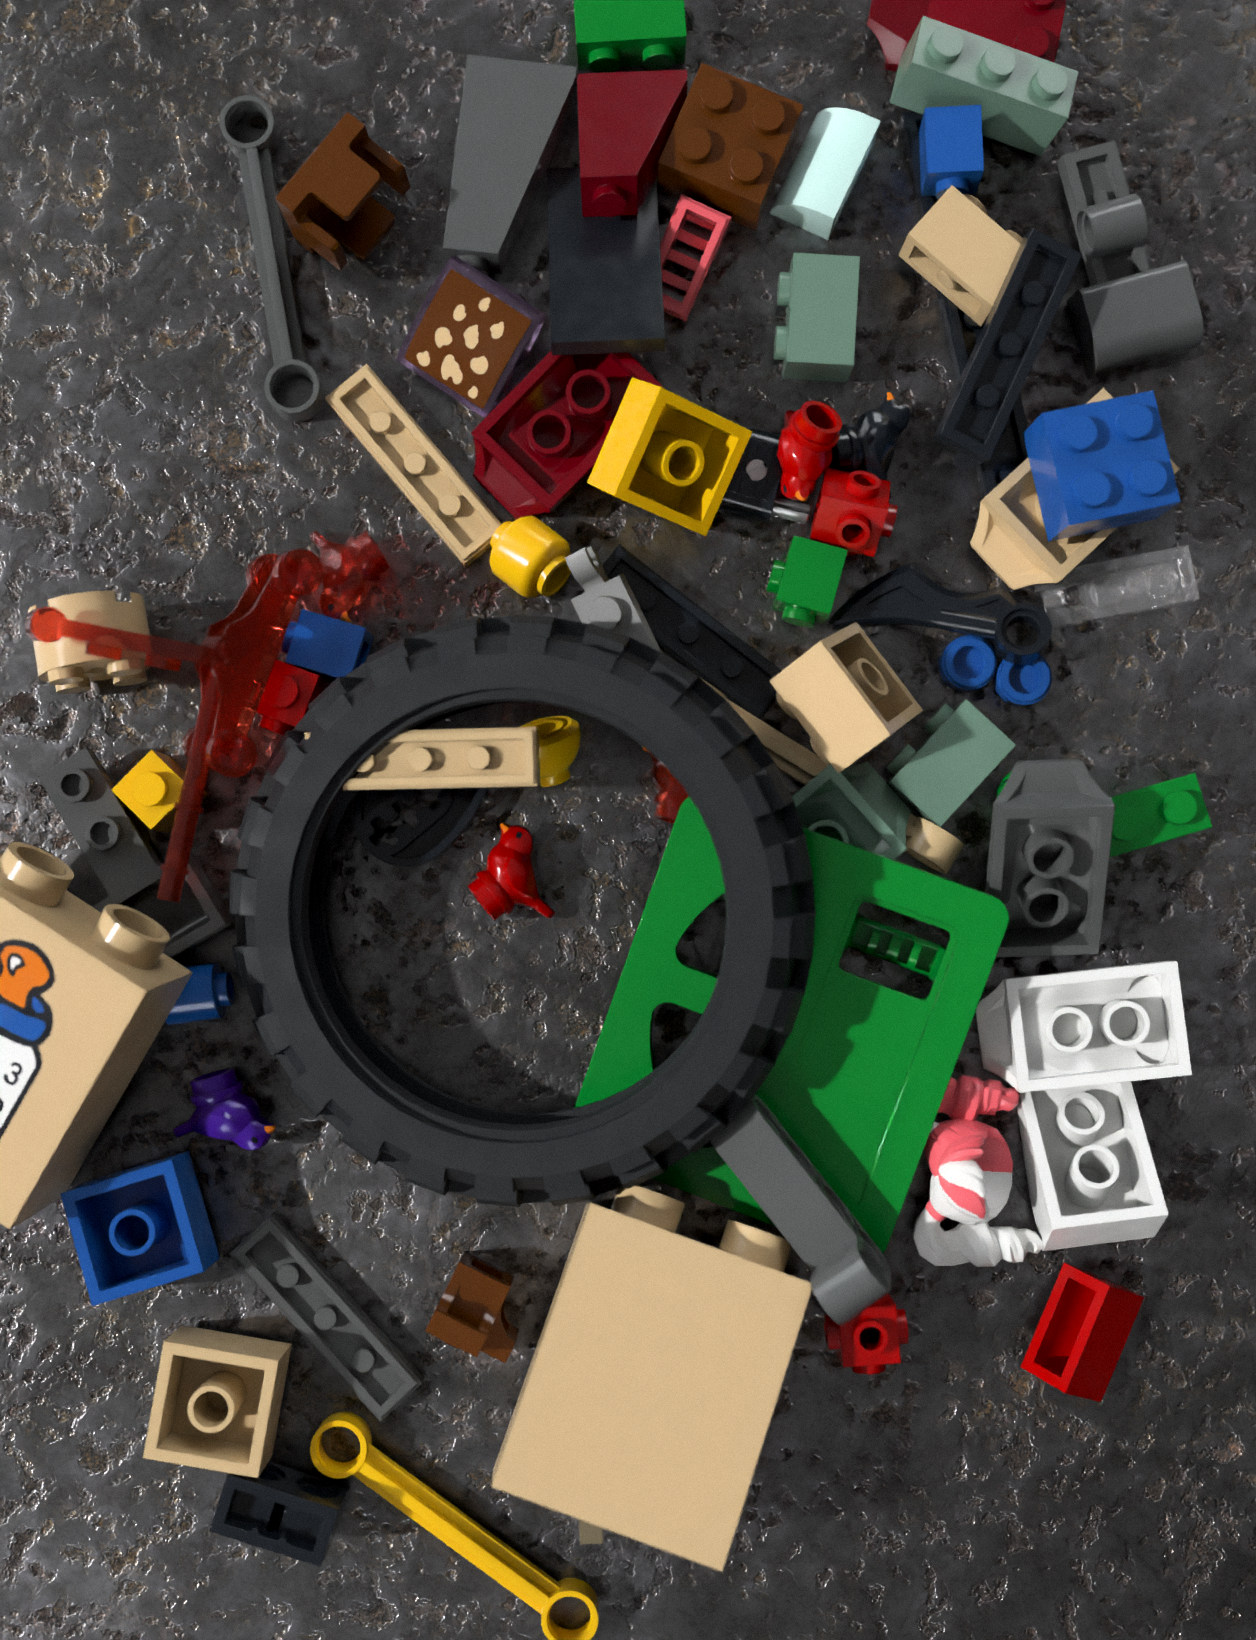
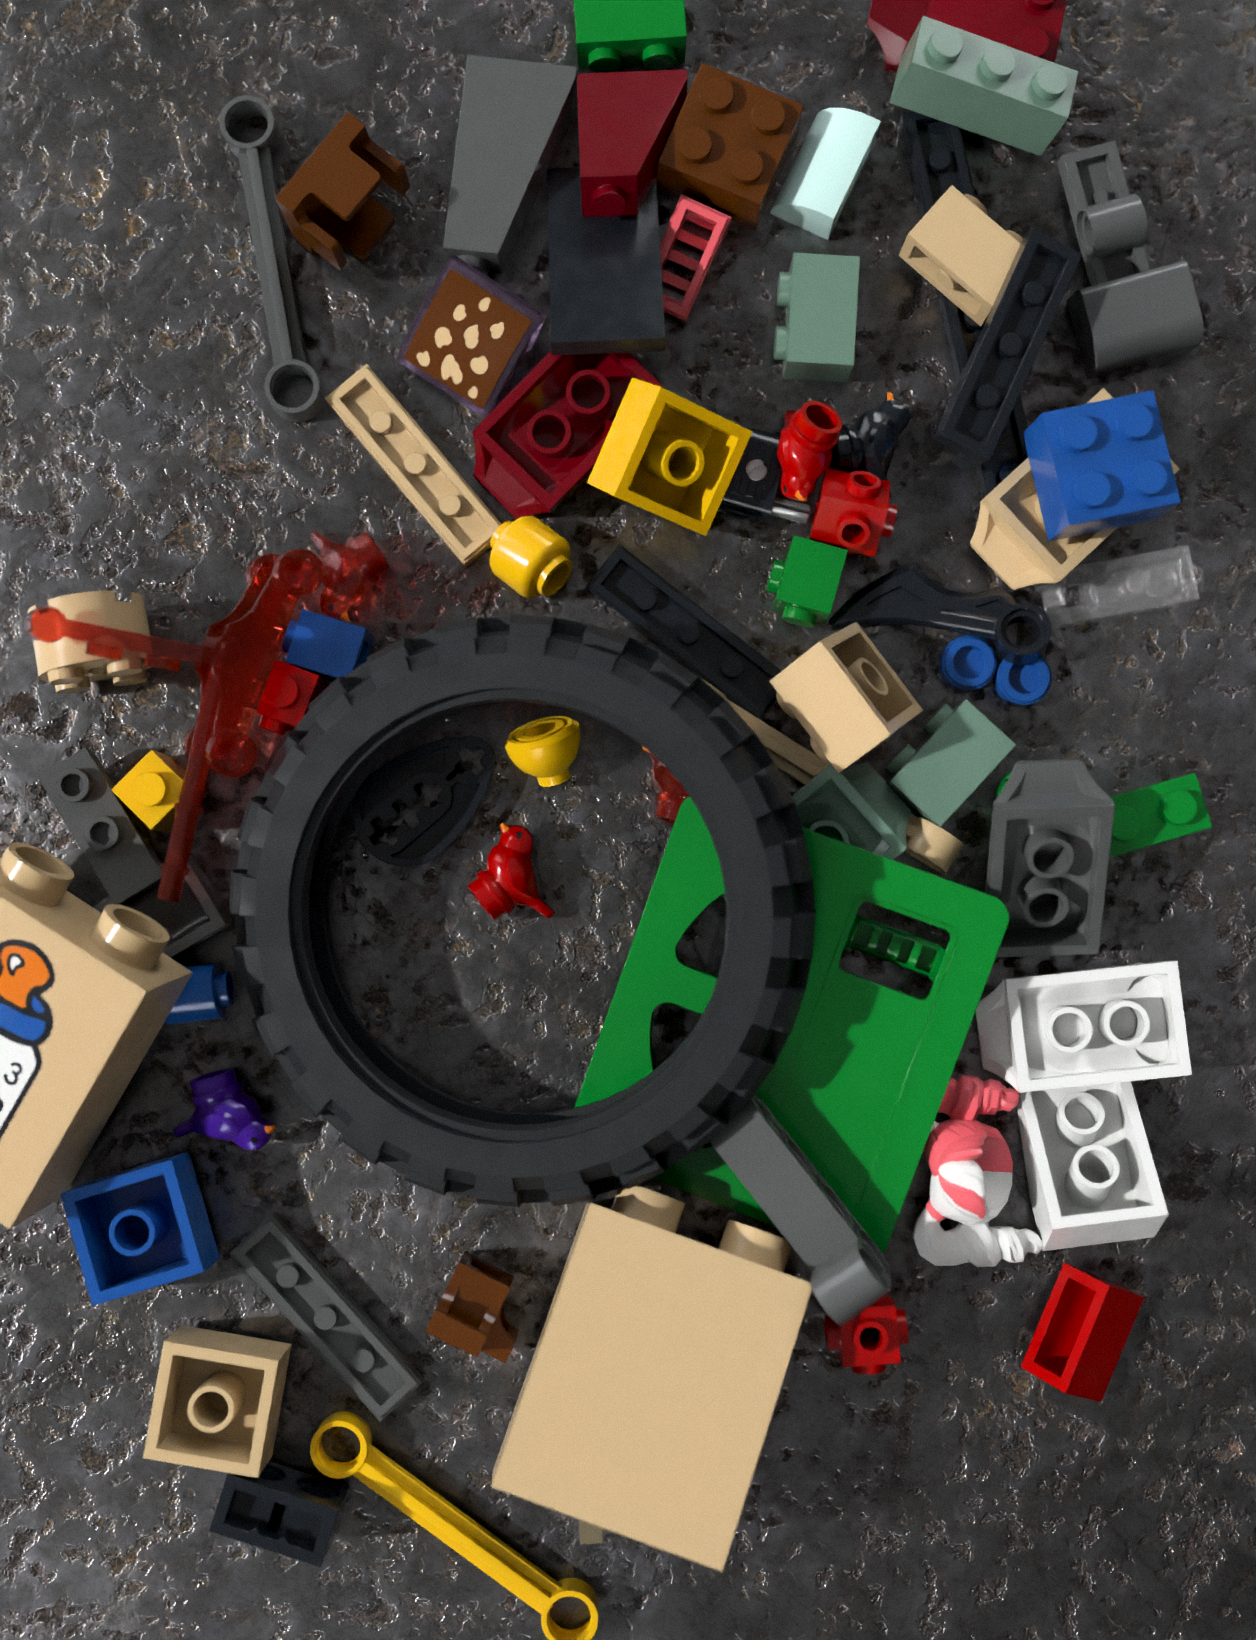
(453, 760): tan tile -> none
(606, 601): light grey plate -> none
(951, 149): blue brick -> none

